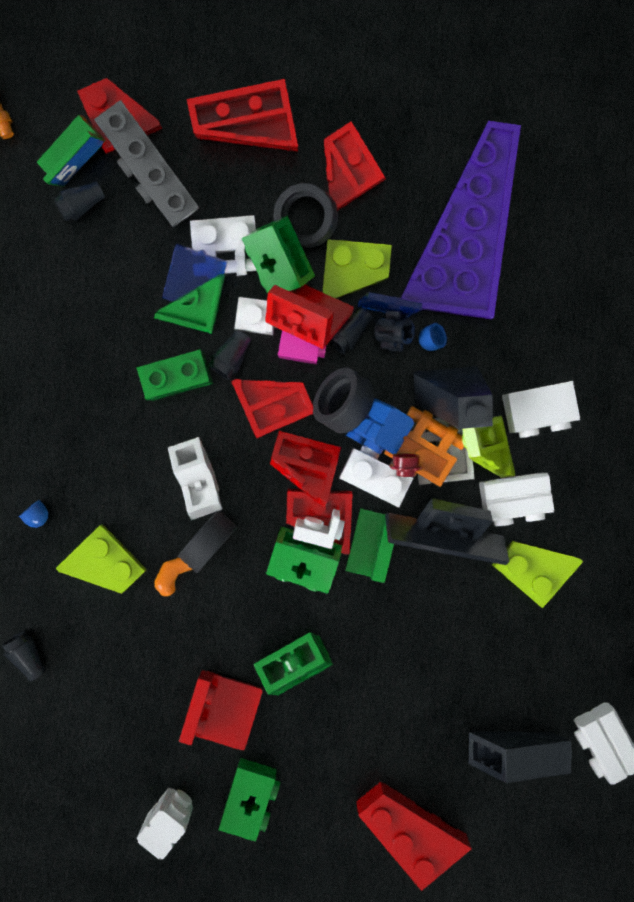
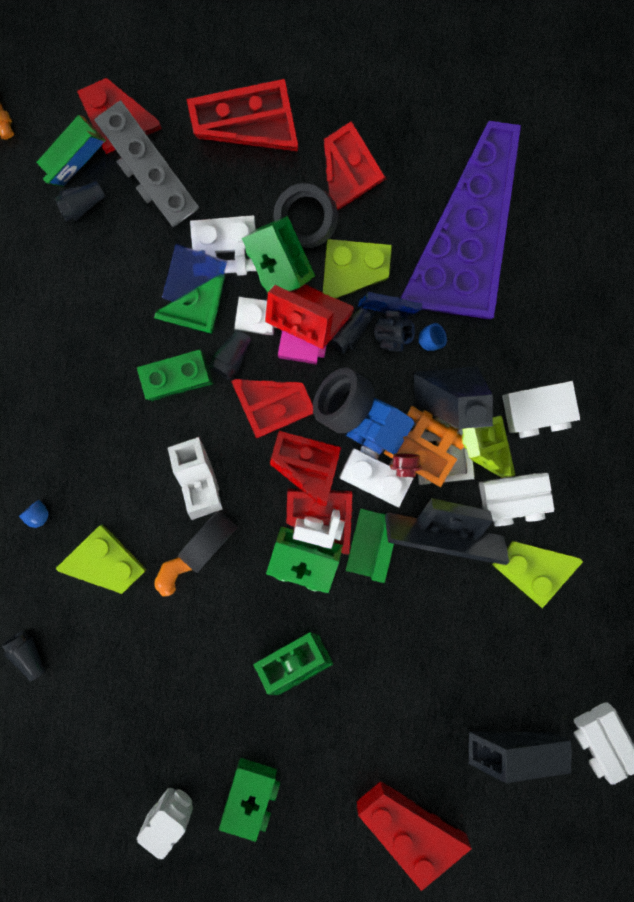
(221, 711): red bracket -> none

